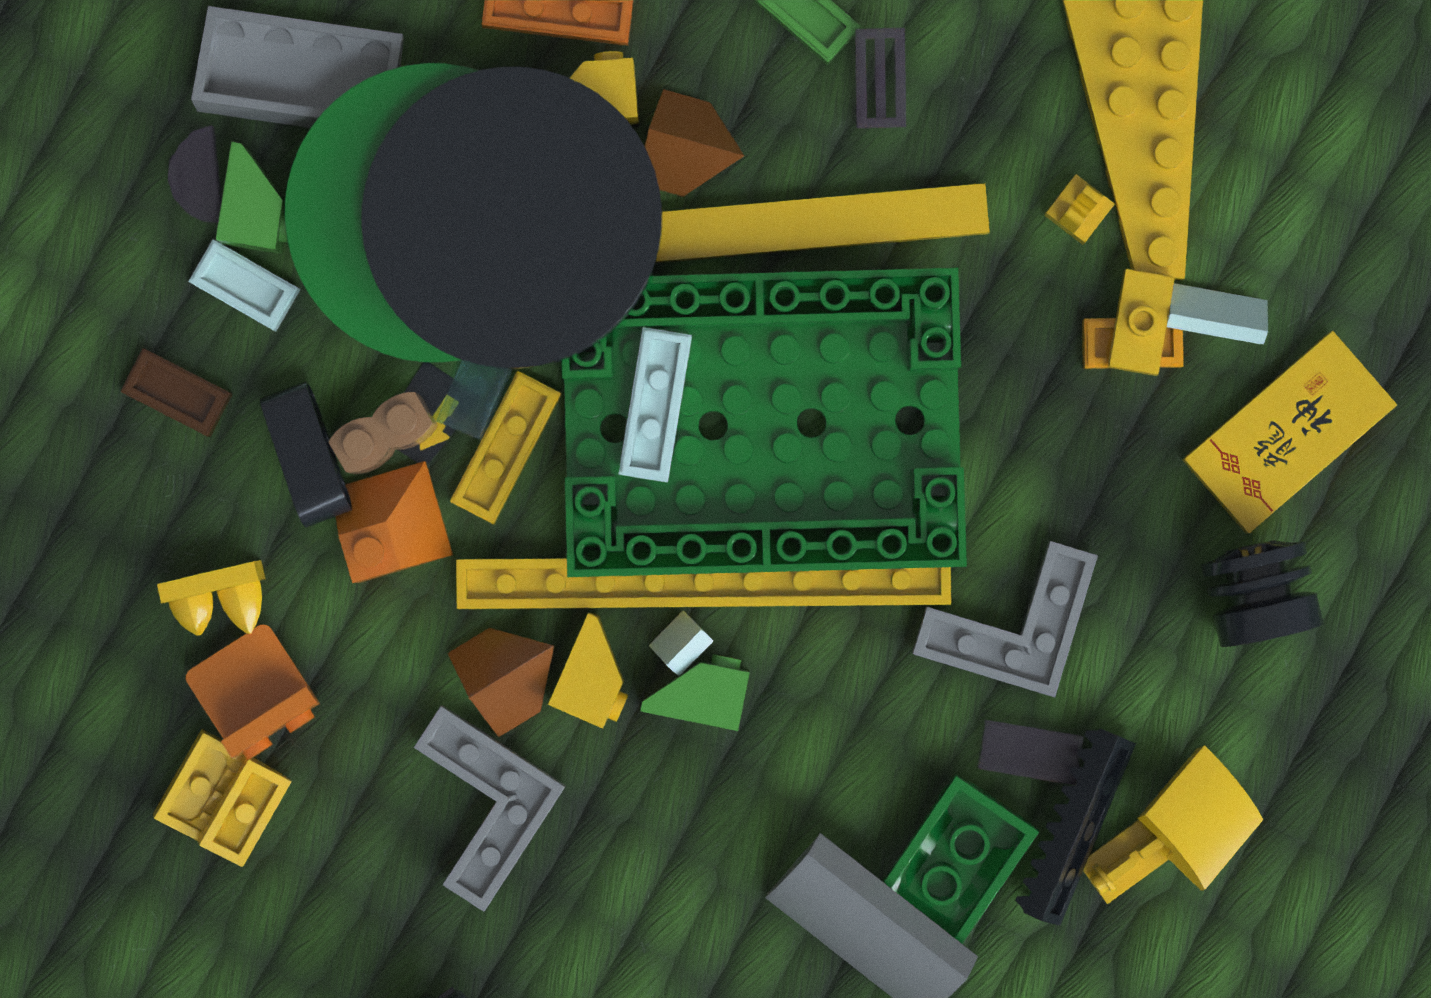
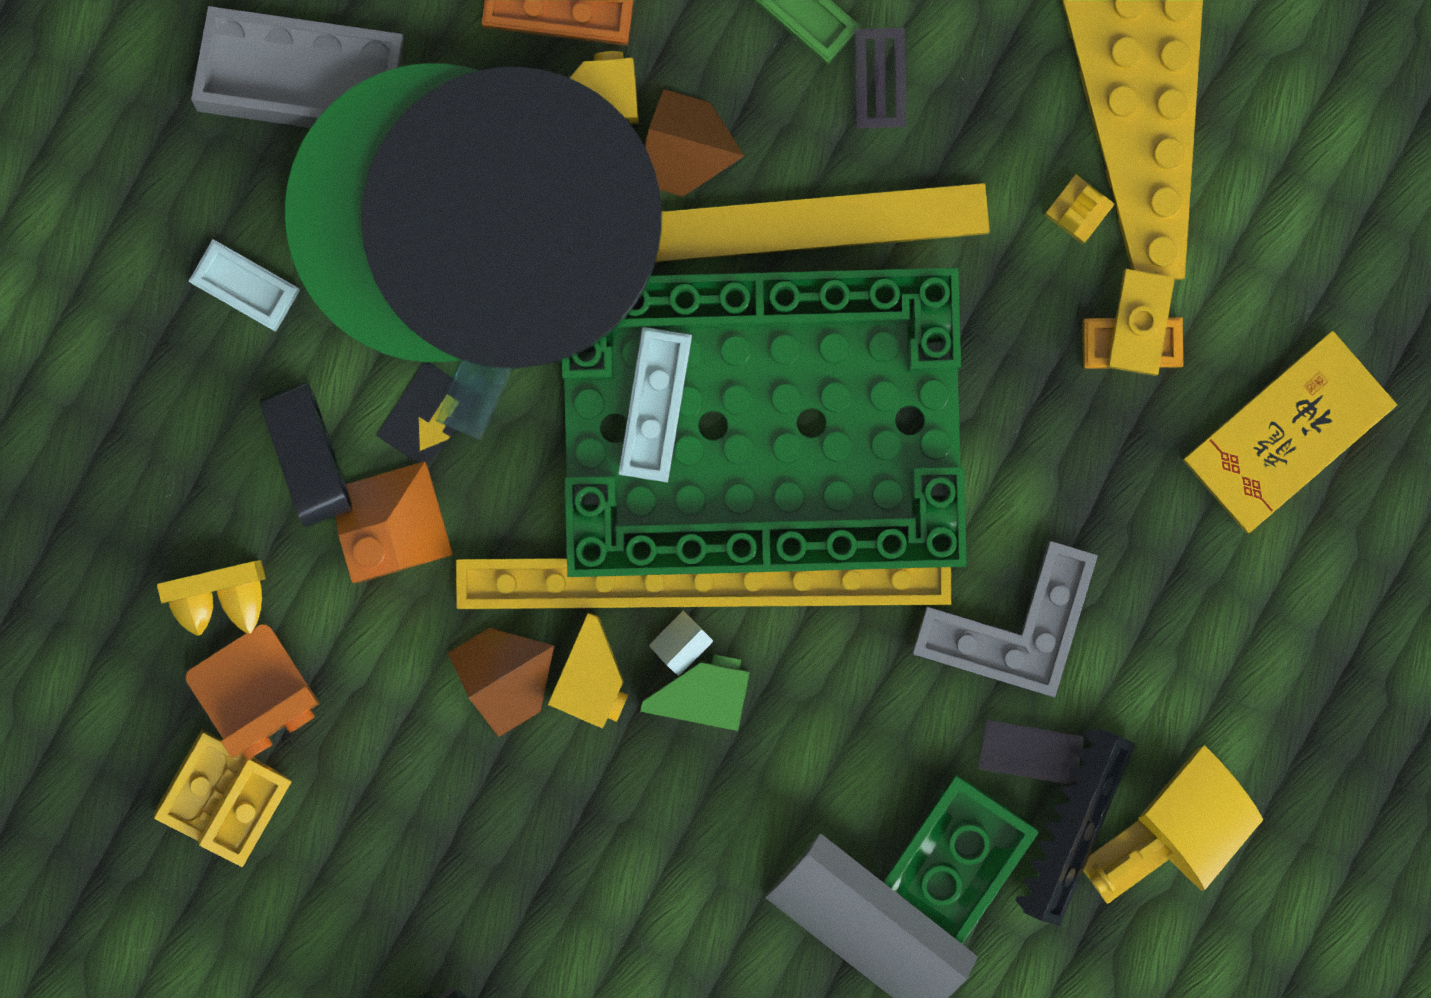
(176, 392): reddish brown tile -> none
(195, 176): tile -> none
(251, 206): bright green slope -> none
(371, 441): medium nougat brick -> none
(505, 447): yellow tile -> none
(521, 796): light grey plate -> none
(1218, 314): light aqua tile -> none
(1262, 593): black wheel -> none

